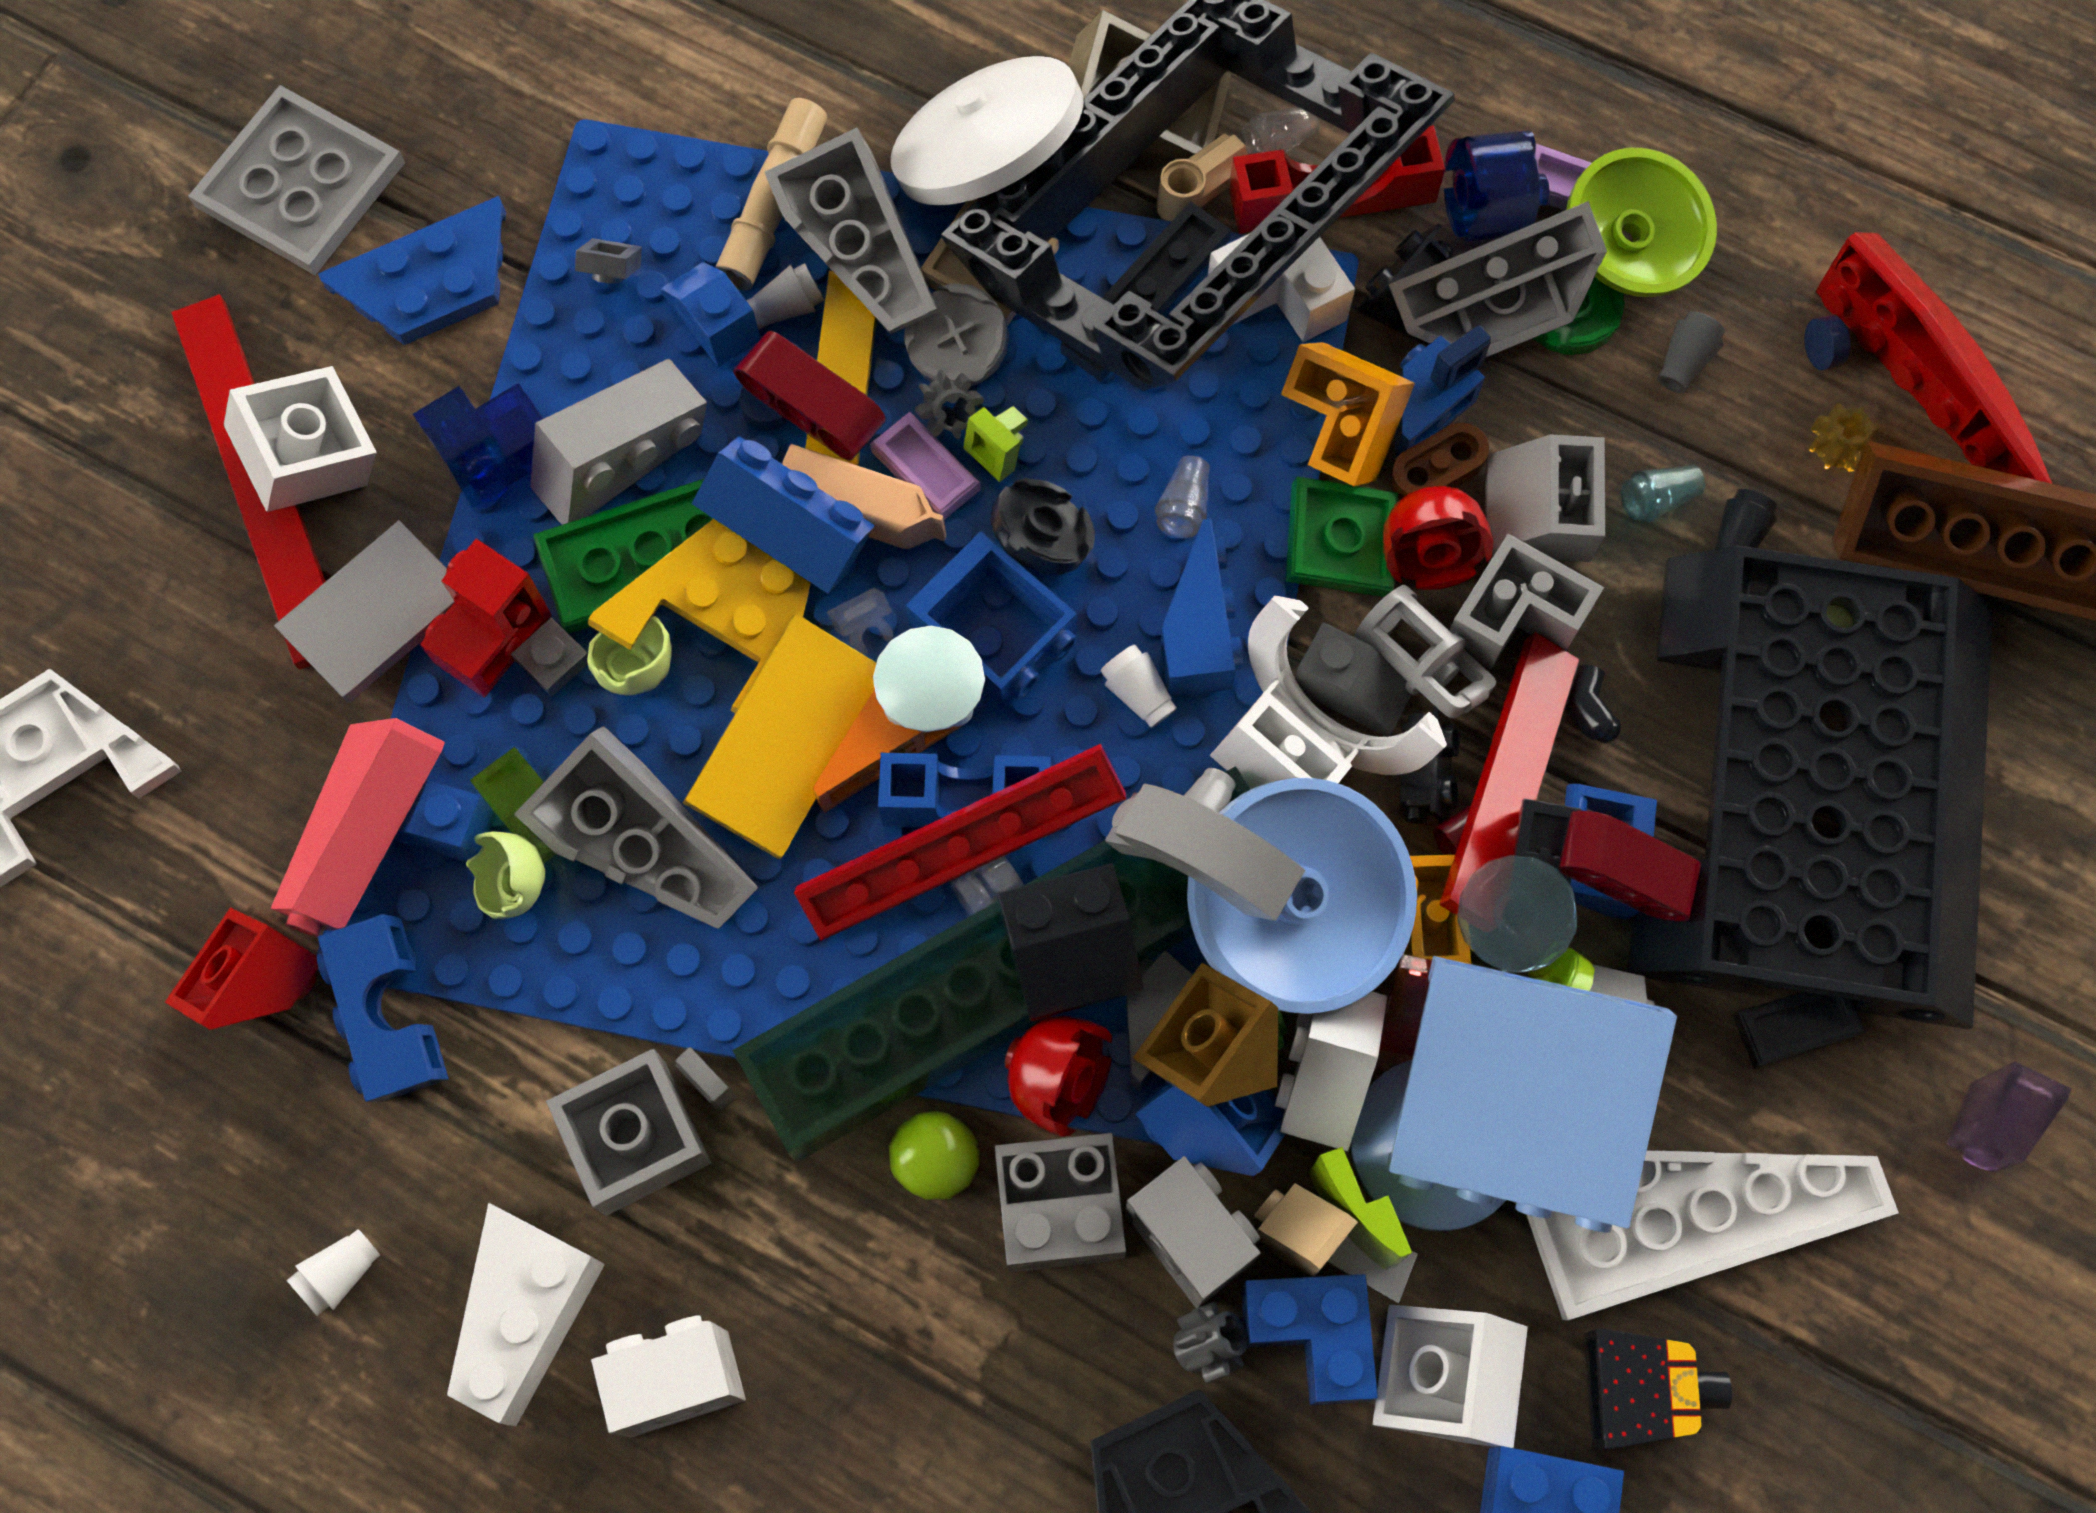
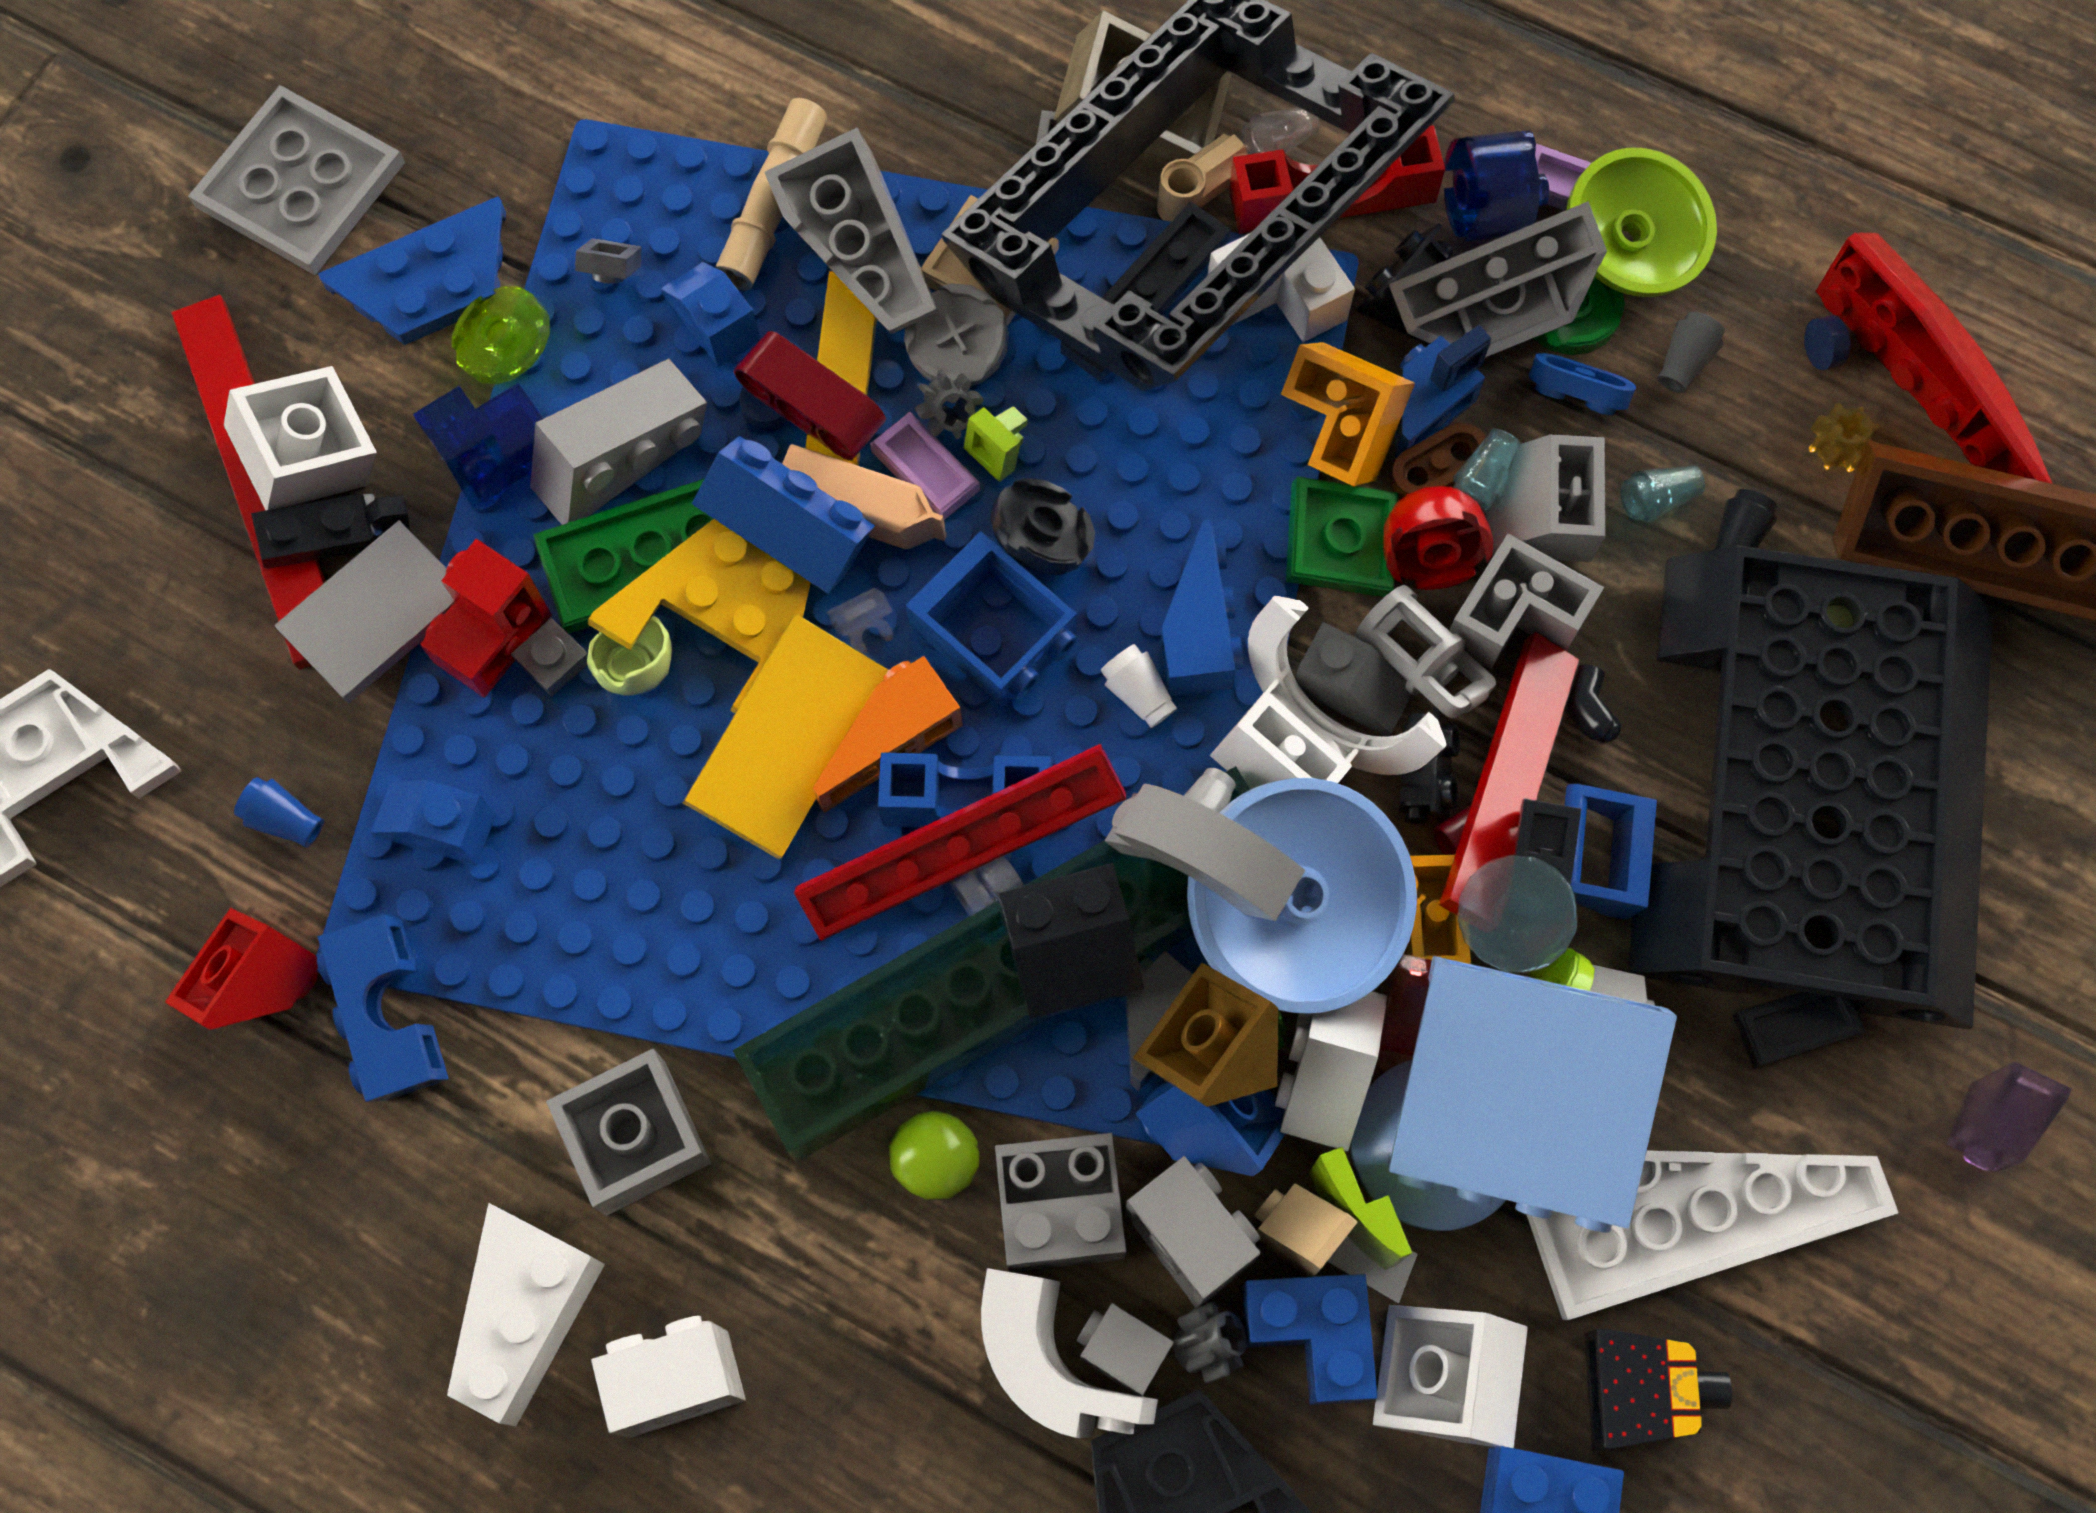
(276, 812): none -> blue cone
(325, 528): none -> black hinge
(333, 1272): white cone -> none
(354, 822): coral slope -> none
(501, 335): none -> clear neon green tile
(506, 787): clear neon green tile -> none
(506, 874): yellowish green hair -> none
(627, 824): light grey wedge -> none
(704, 1079): light grey tile -> none
(786, 296): light grey cone -> none
(929, 679): light aqua dish -> none
(987, 130): white dish -> none
(1025, 1359): none -> white arch
(1058, 1071): red cylinder -> none
(1123, 1348): none -> light grey brick
(1184, 499): clear cone -> none
(1488, 469): none -> clear light blue cone
(1599, 388): none -> blue plate
(1629, 866): dark red beam -> none

